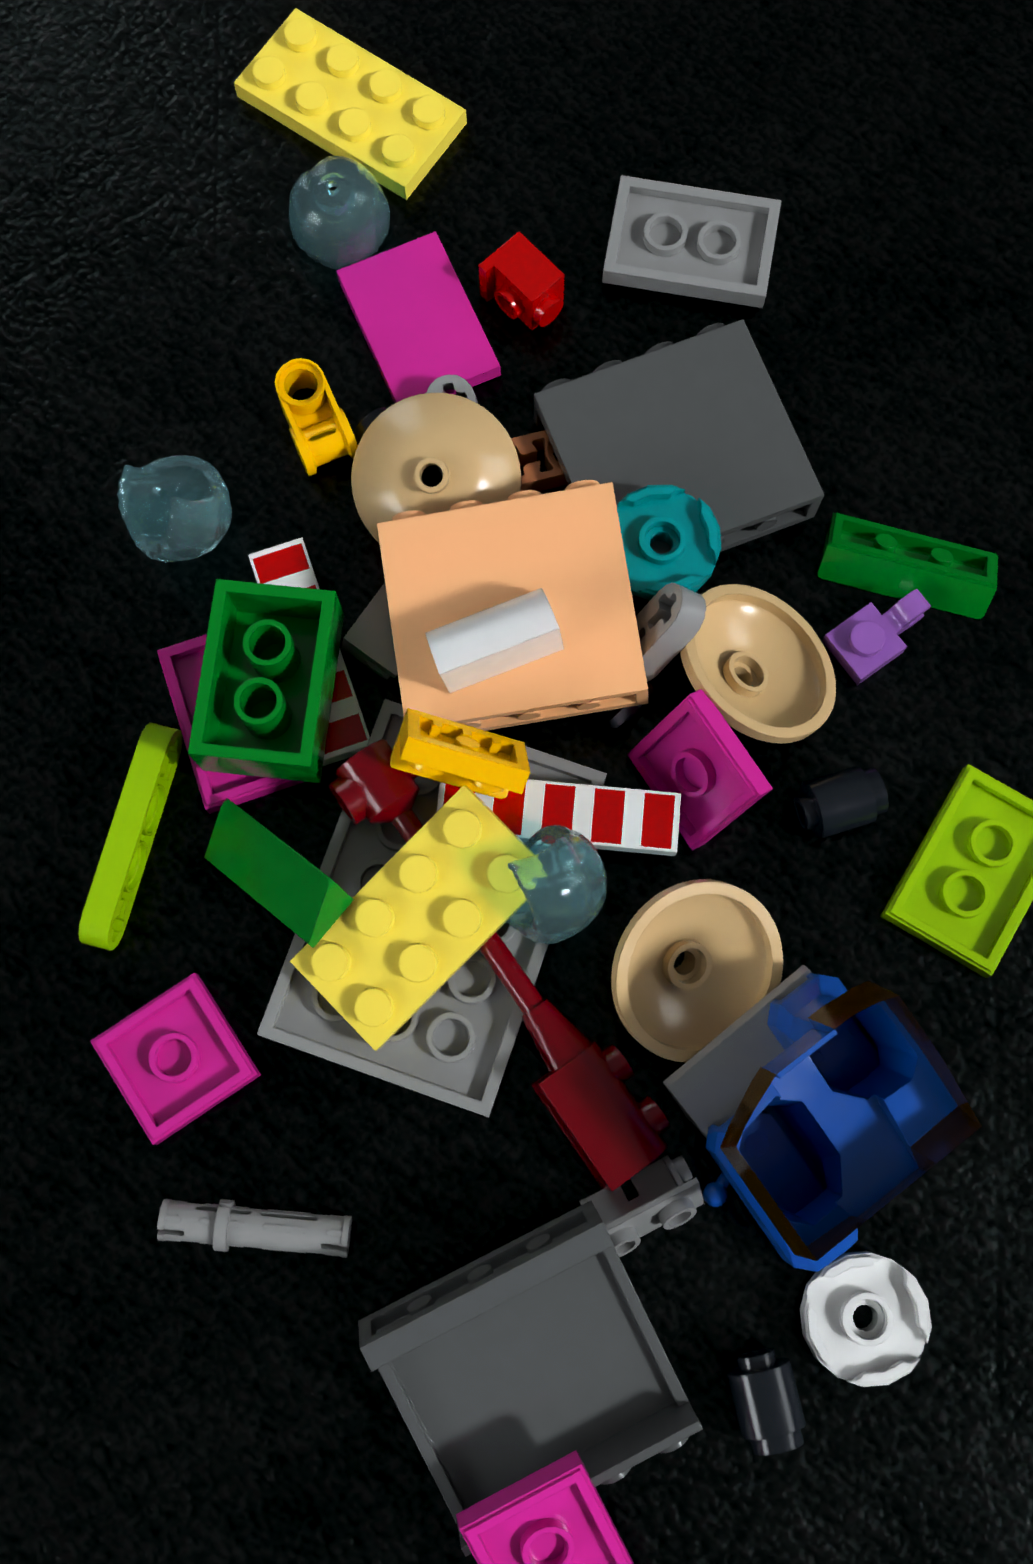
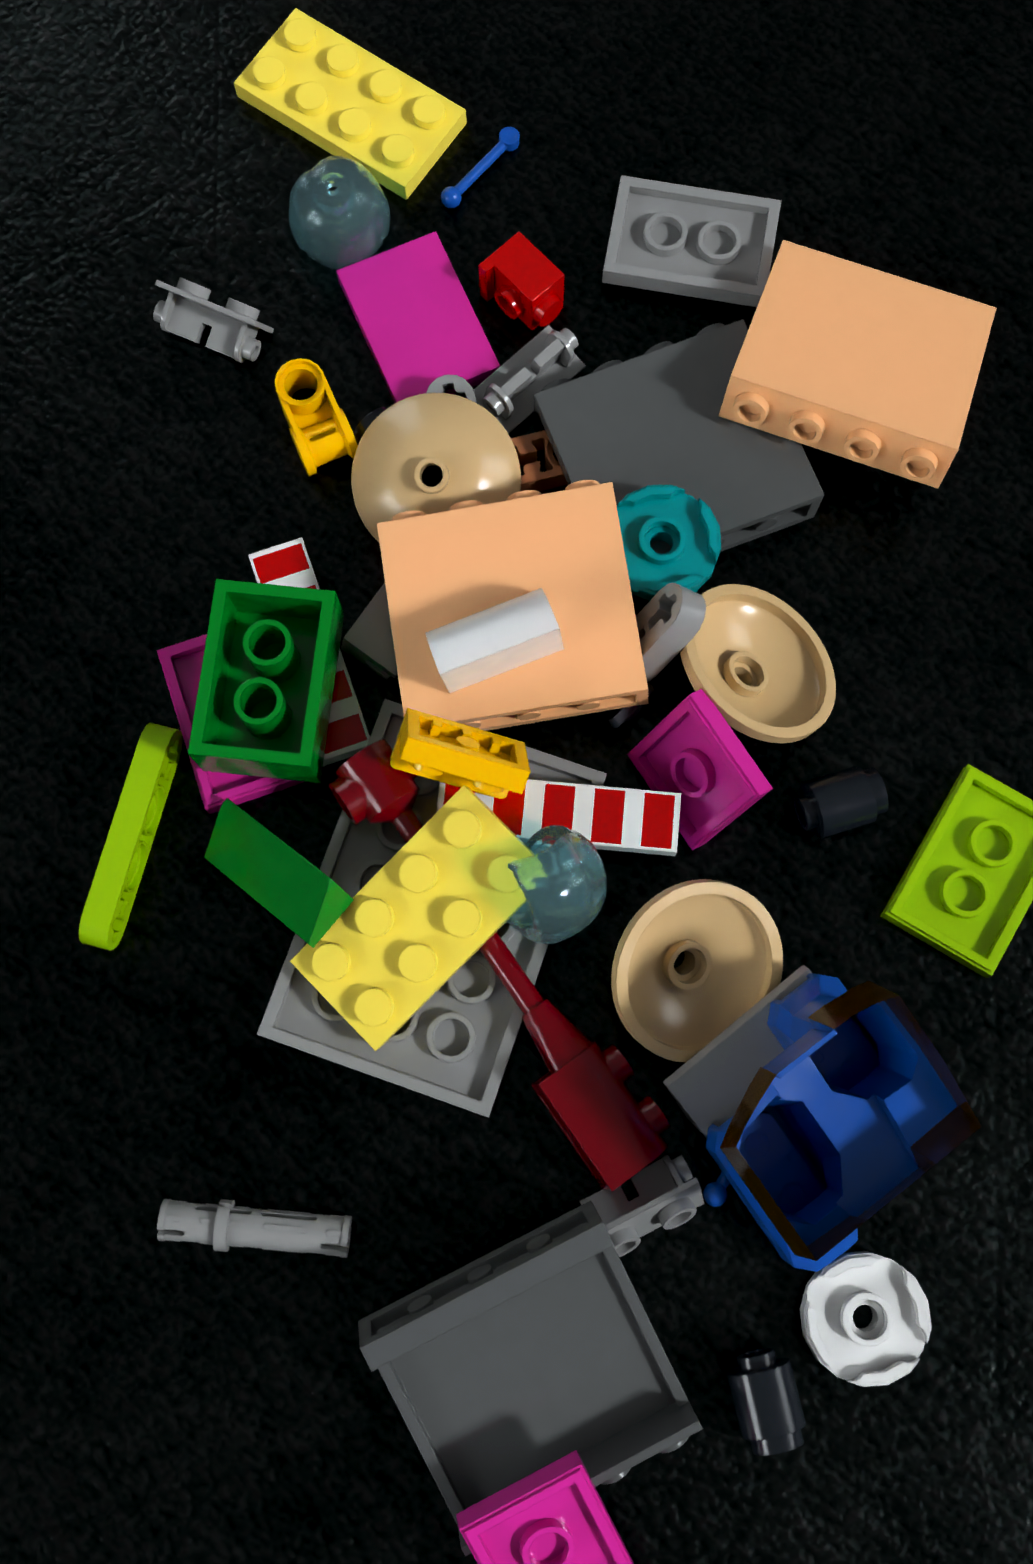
(174, 507): clear light blue piece -> none
(175, 1058): dark pink tile -> none
(189, 312): none -> light grey hinge
(508, 141): none -> blue hinge
(512, 387): none -> light grey hinge
(860, 364): none -> light nougat panel
(871, 639): medium lavender plate -> none
(900, 561): green slope -> none

